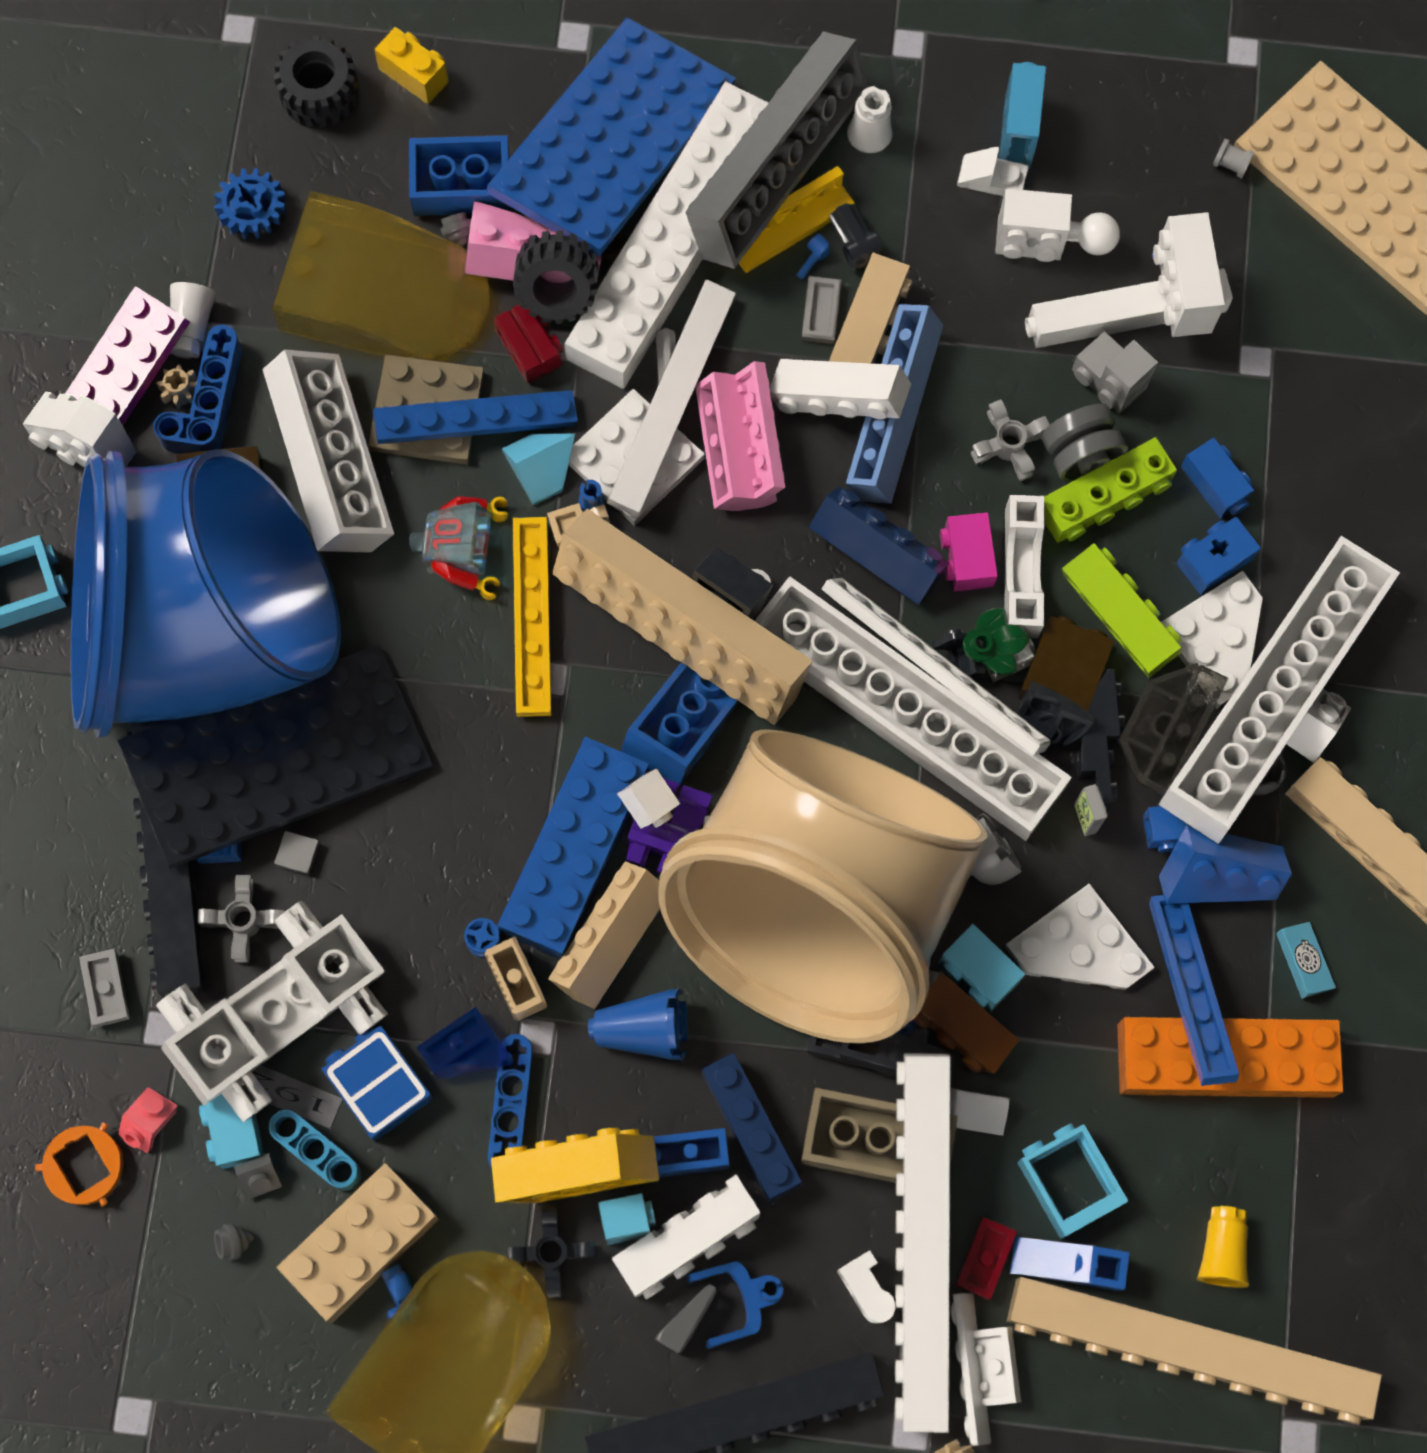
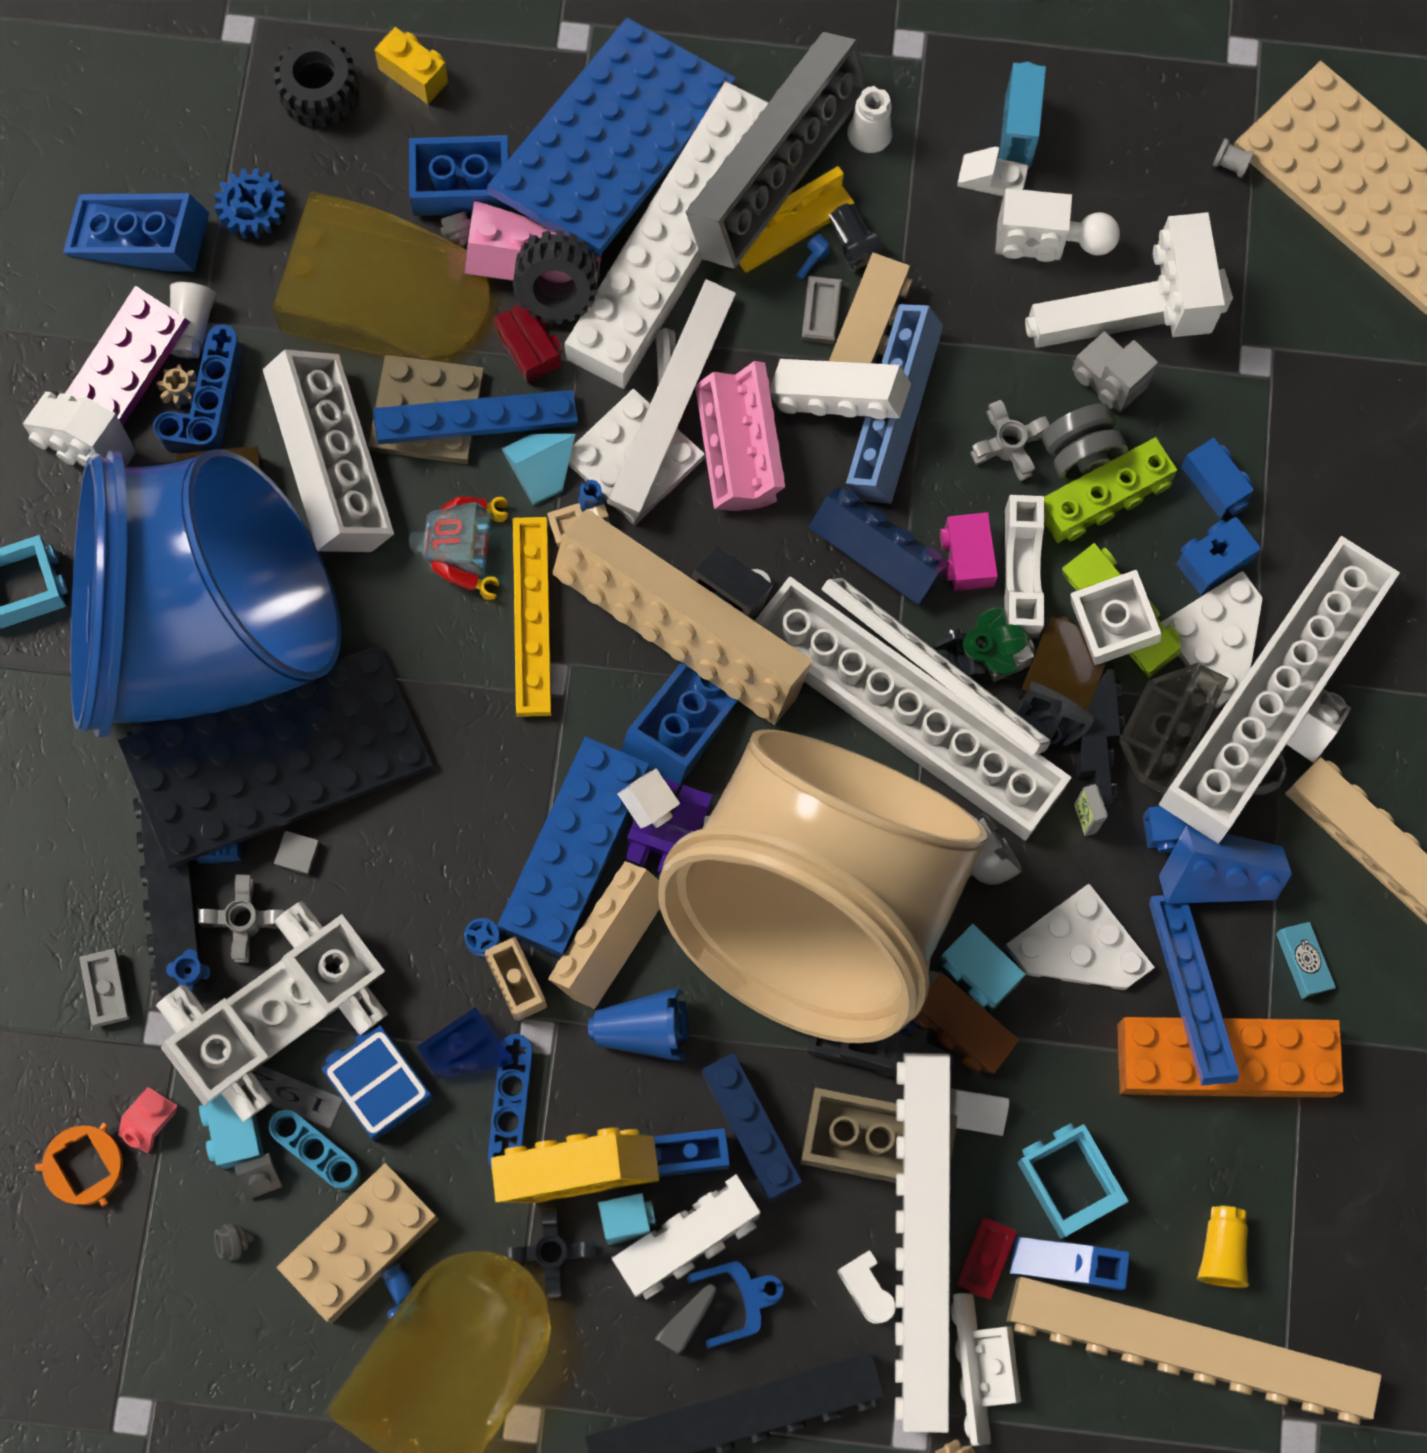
(138, 230): none -> blue slope
(188, 960): none -> blue plate
(1115, 617): none -> white brick

